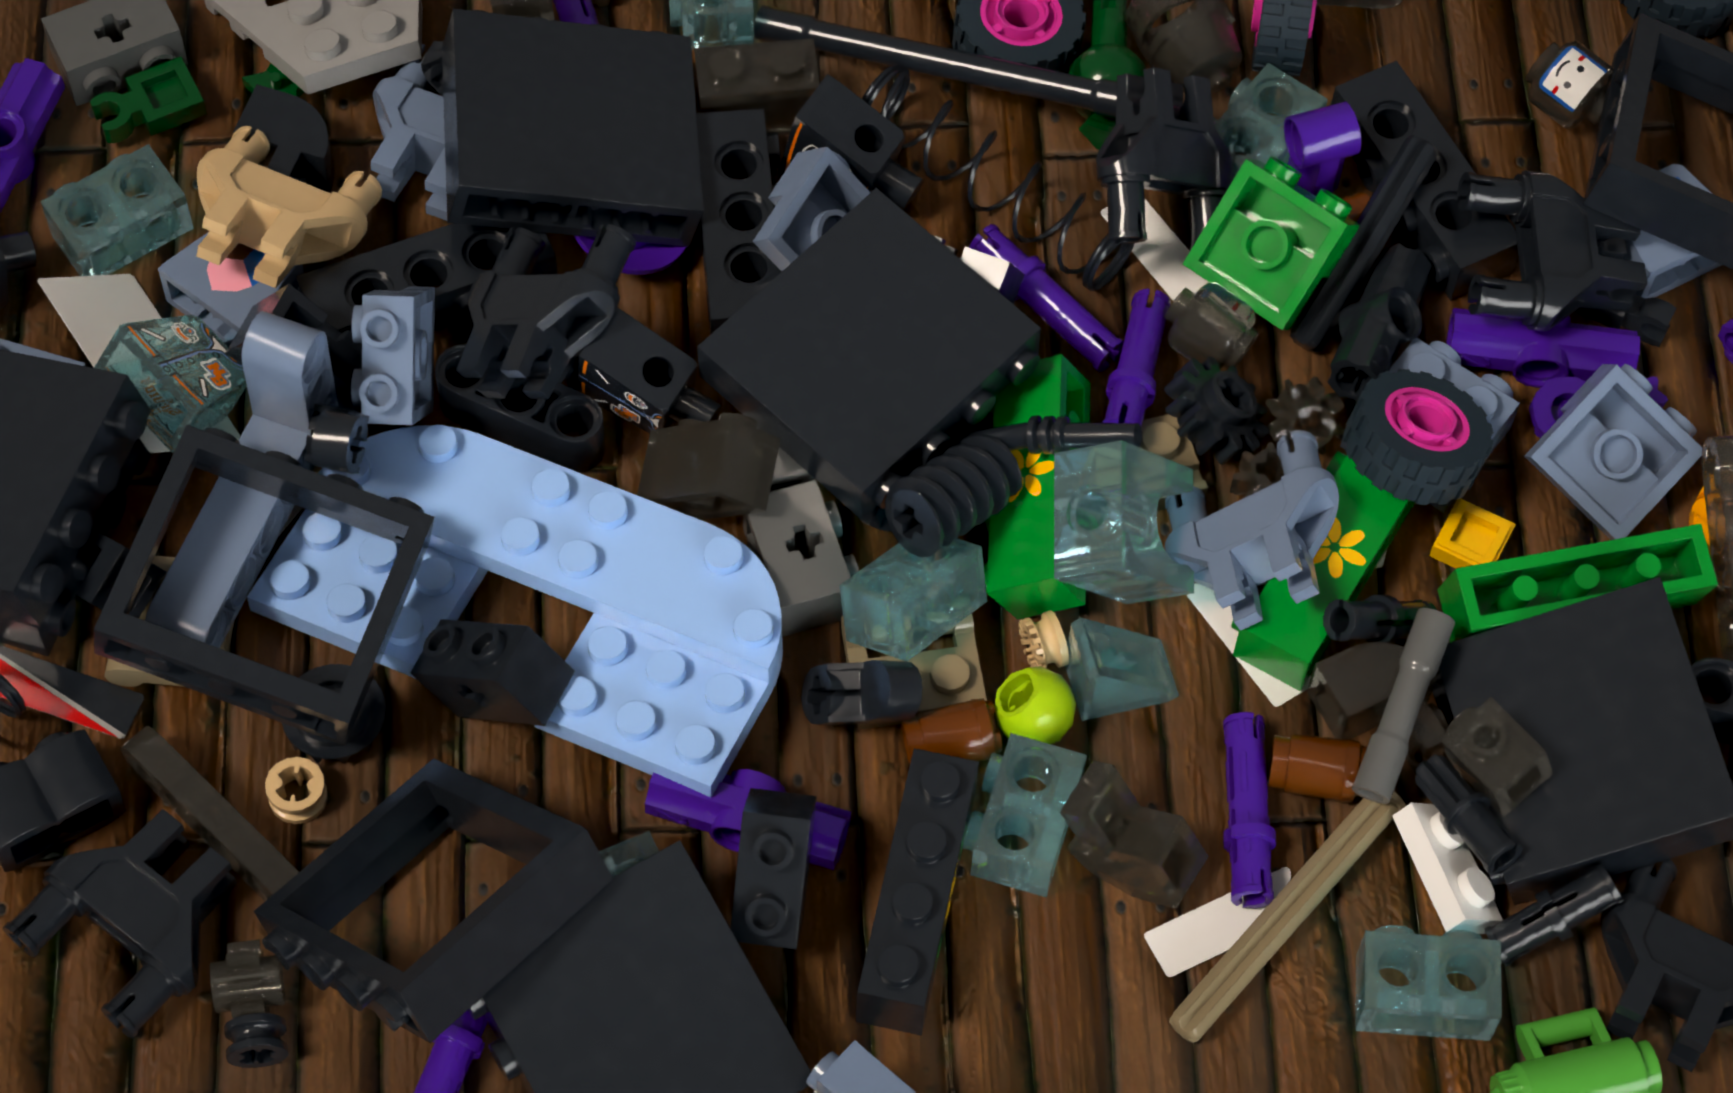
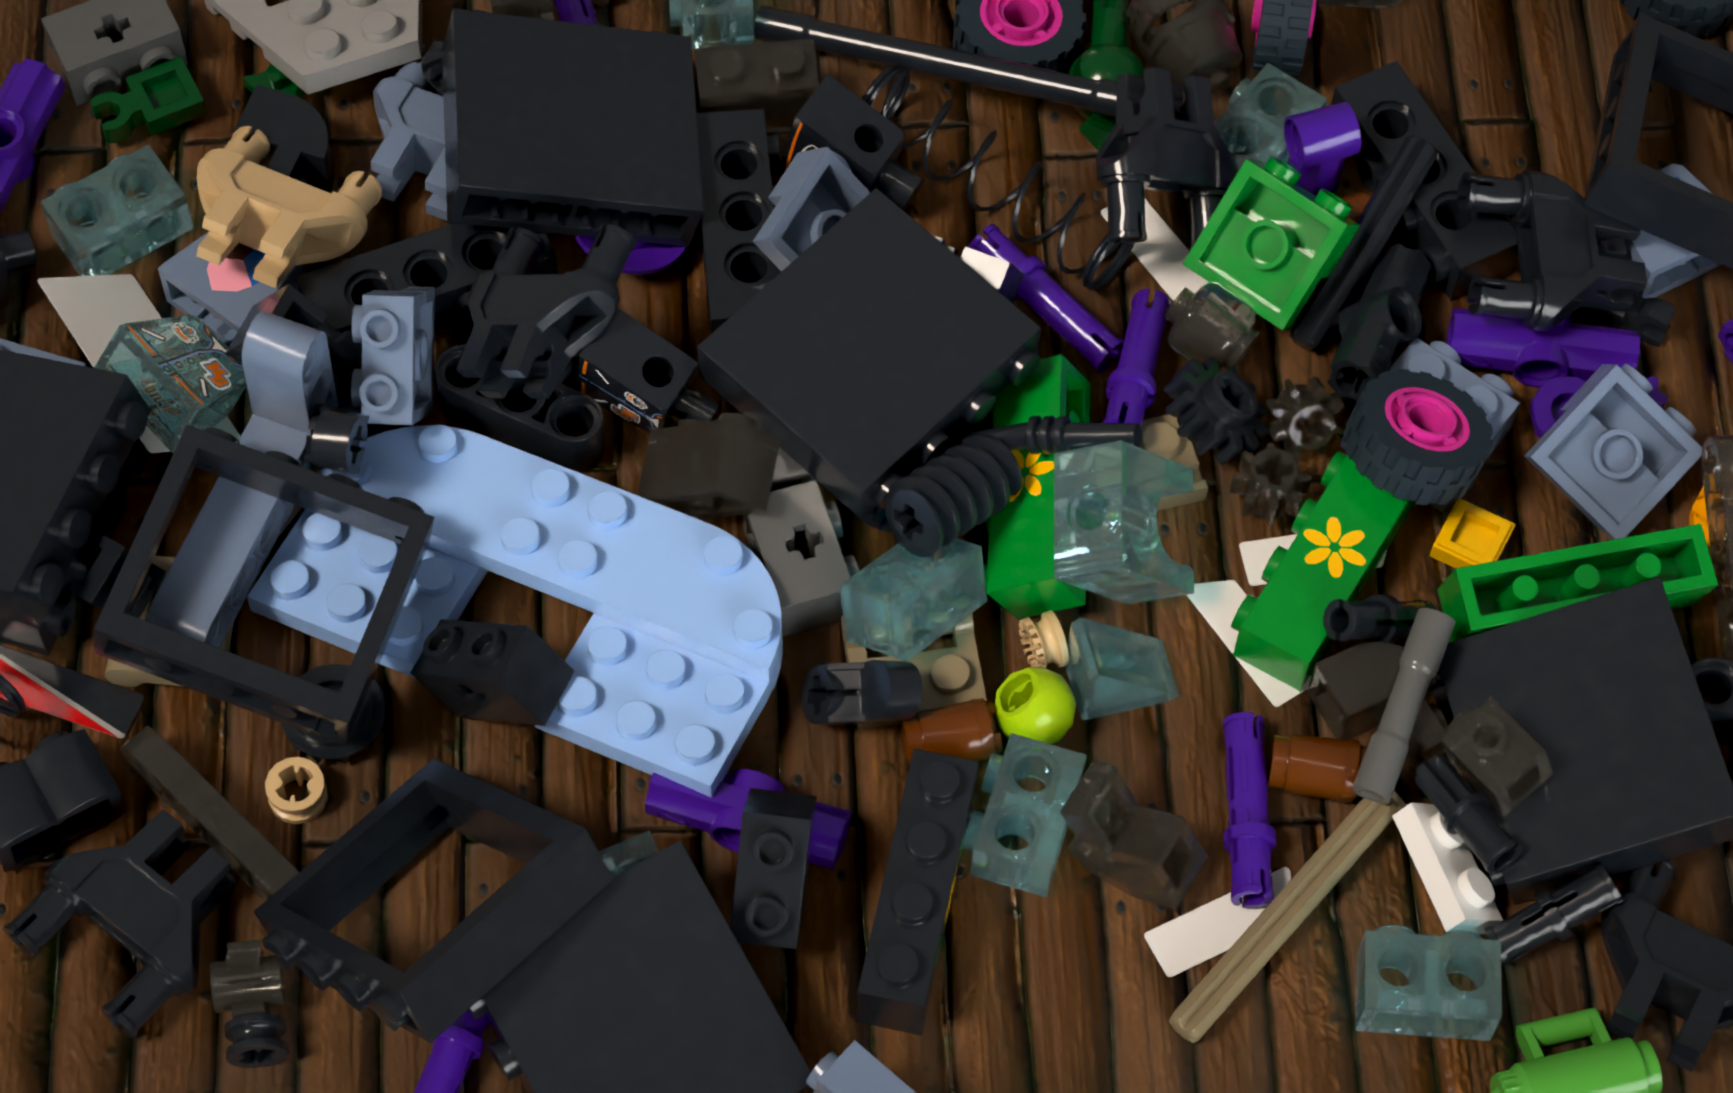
(1259, 535): sand blue connector -> none
(1569, 84): head -> none

